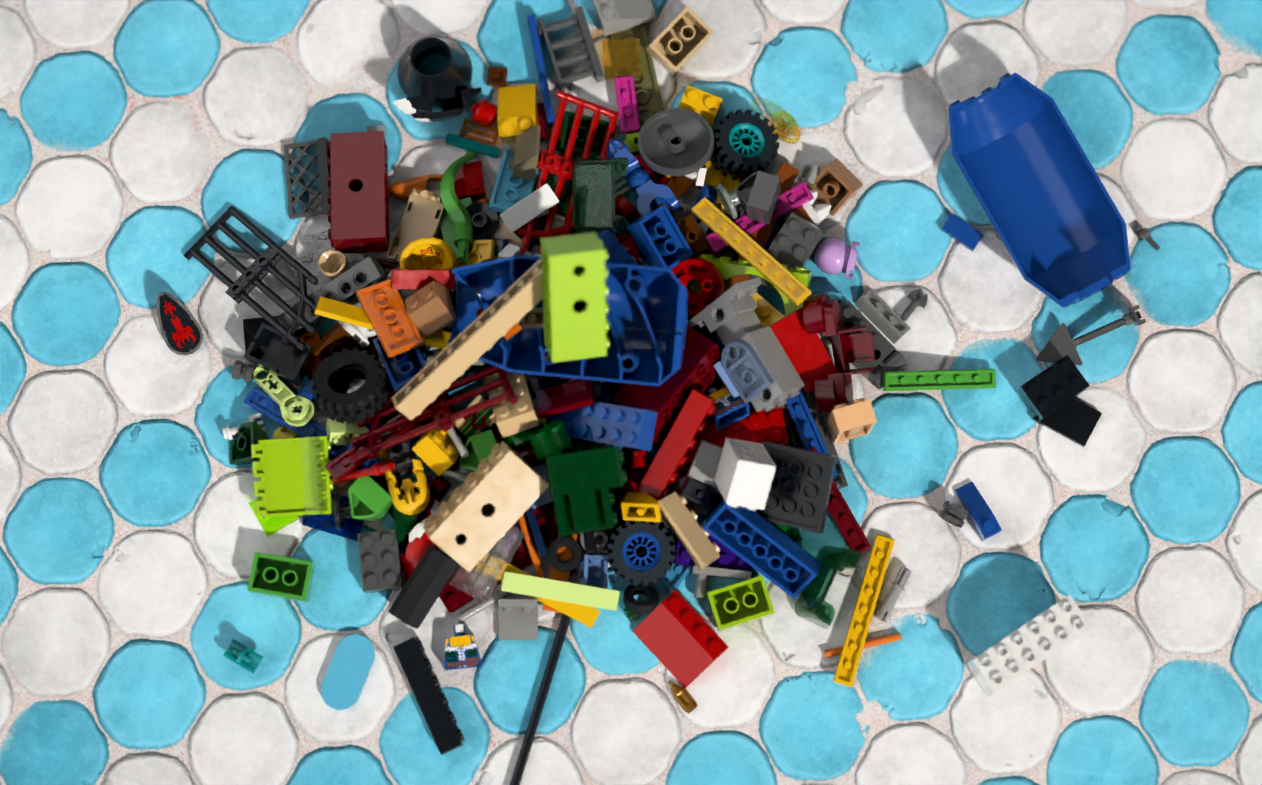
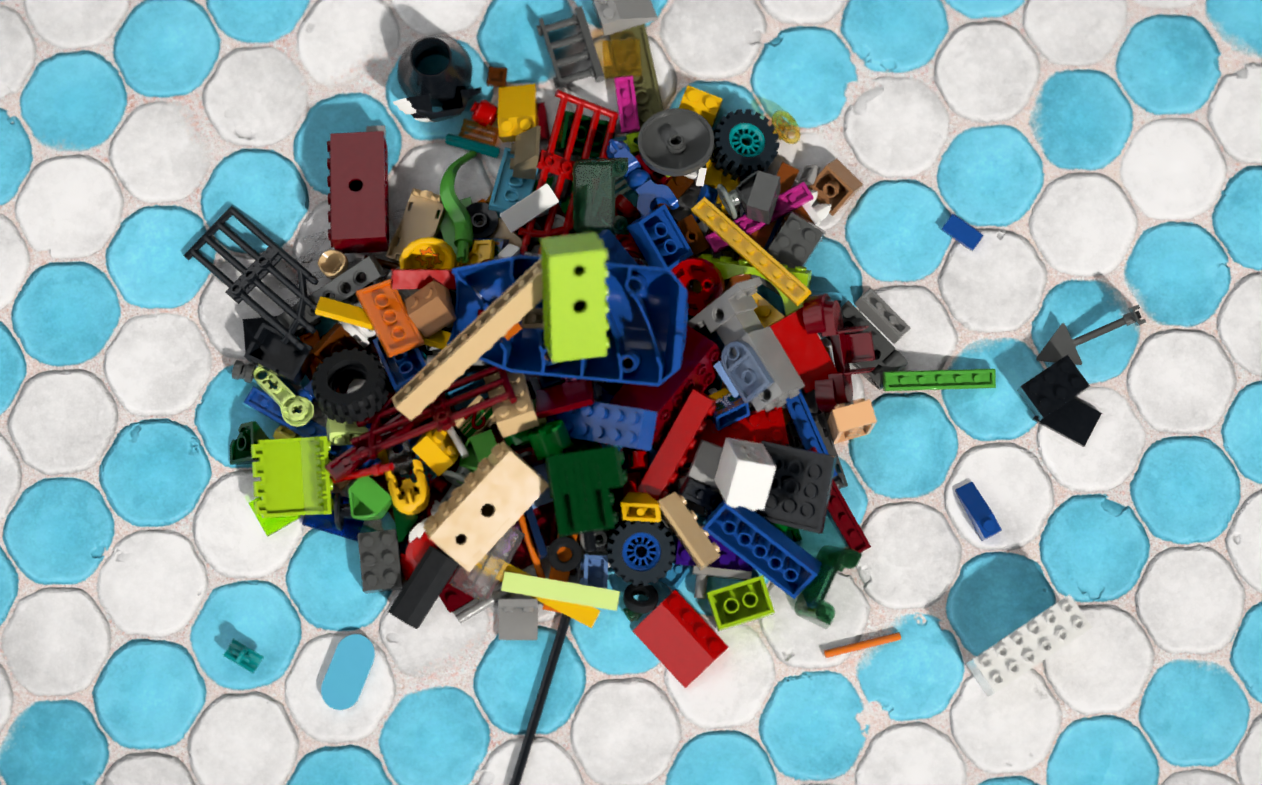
(178, 325): shield -> none
(228, 432): white hinge -> none
(281, 577): bright green brick -> none
(323, 172): dark grey fence -> none
(404, 188): orange animal -> none
(428, 695): black brick -> none
(461, 650): torso -> none
(470, 181): red slope -> none
(541, 69): blue tile -> none
(679, 40): tan brick -> none
(683, 698): pearl gold piece -> none
(835, 256): lavender tile -> none
(863, 611): yellow tile -> none
(893, 594): light grey axle -> none
(912, 306): dark grey bar -> none
(953, 514): dark grey wheel -> none
(1039, 190): blue cylinder -> none
(1145, 234): dark grey hand -> none

